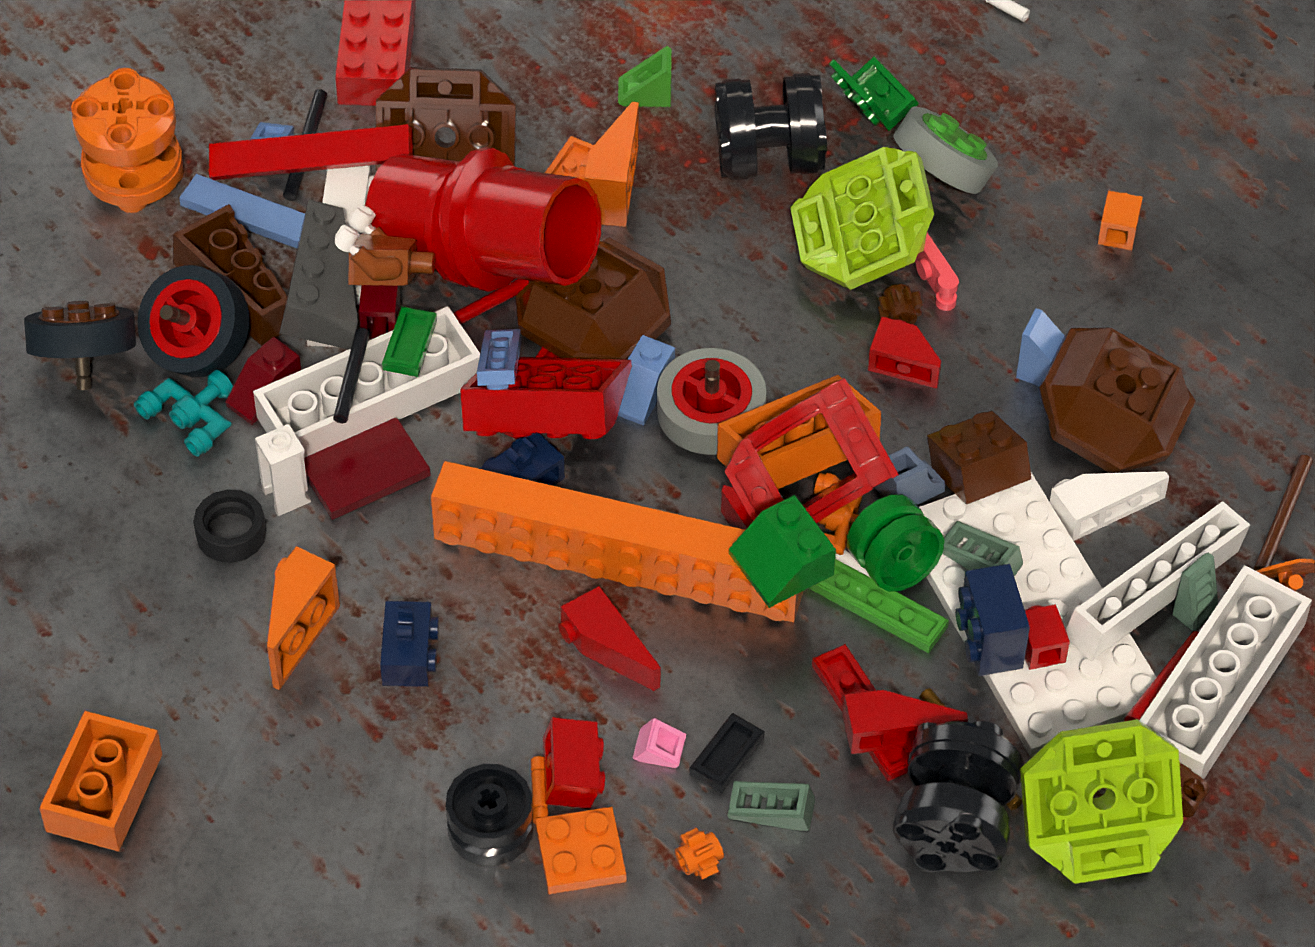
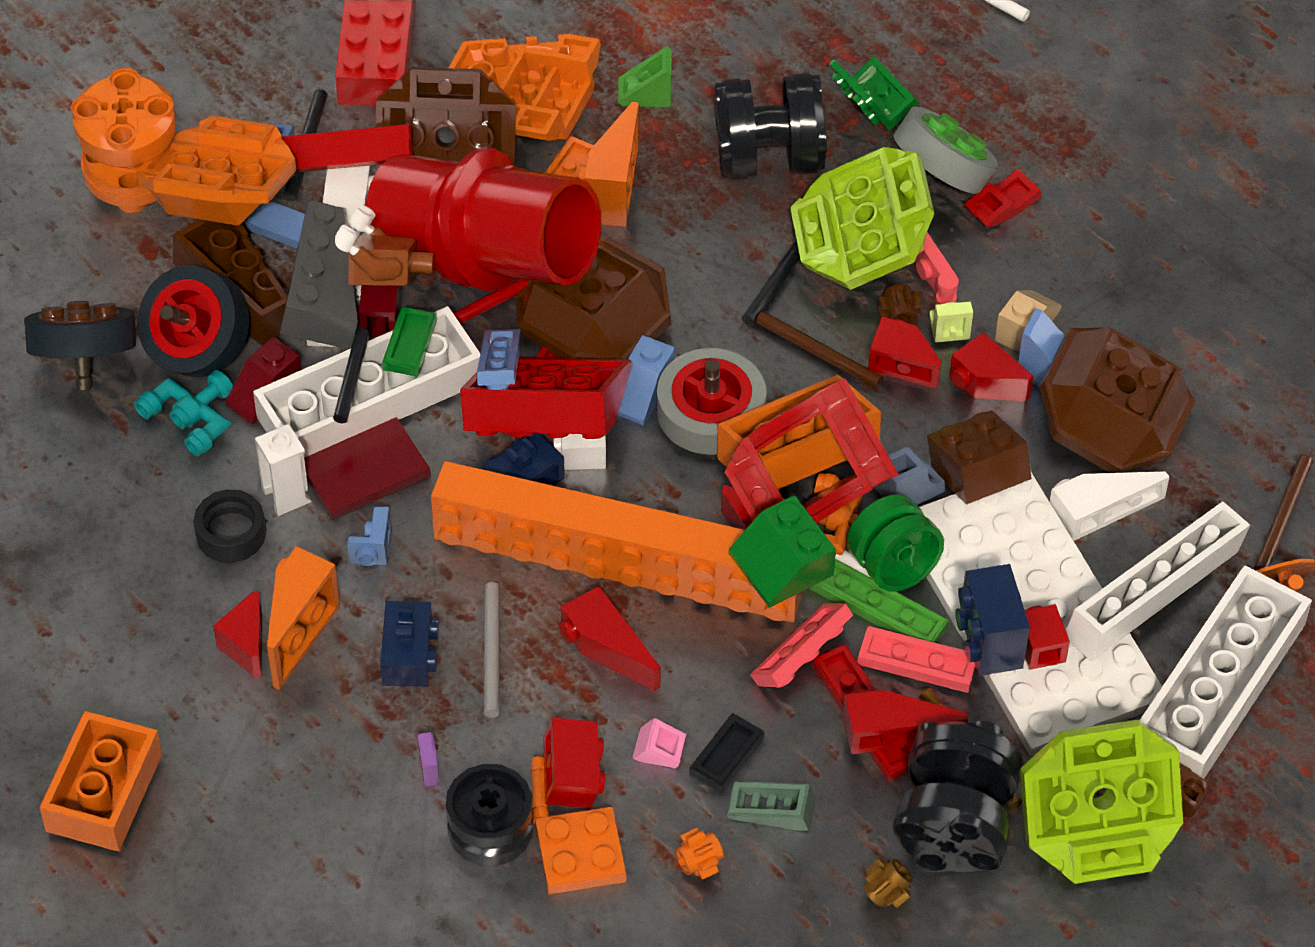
(219, 170): none -> orange piece
(241, 634): none -> red slope
(374, 547): none -> medium blue bracket
(428, 759): none -> medium lavender tile
(491, 649): none -> light grey bar
(543, 78): none -> orange wedge
(581, 452): none -> white brick
(772, 285): none -> black bar
(802, 645): none -> coral plate
(819, 349): none -> reddish brown bar
(888, 883): none -> pearl gold gear
(916, 659): none -> coral plate
(951, 321): none -> yellowish green bracket
(989, 372): none -> red slope
(1002, 550): sand green slope -> none
(1003, 201): none -> red slope
(1017, 313): none -> tan slope
(1120, 220): orange brick -> none
(1148, 696): red bar -> none
(1197, 593): sand green slope -> none

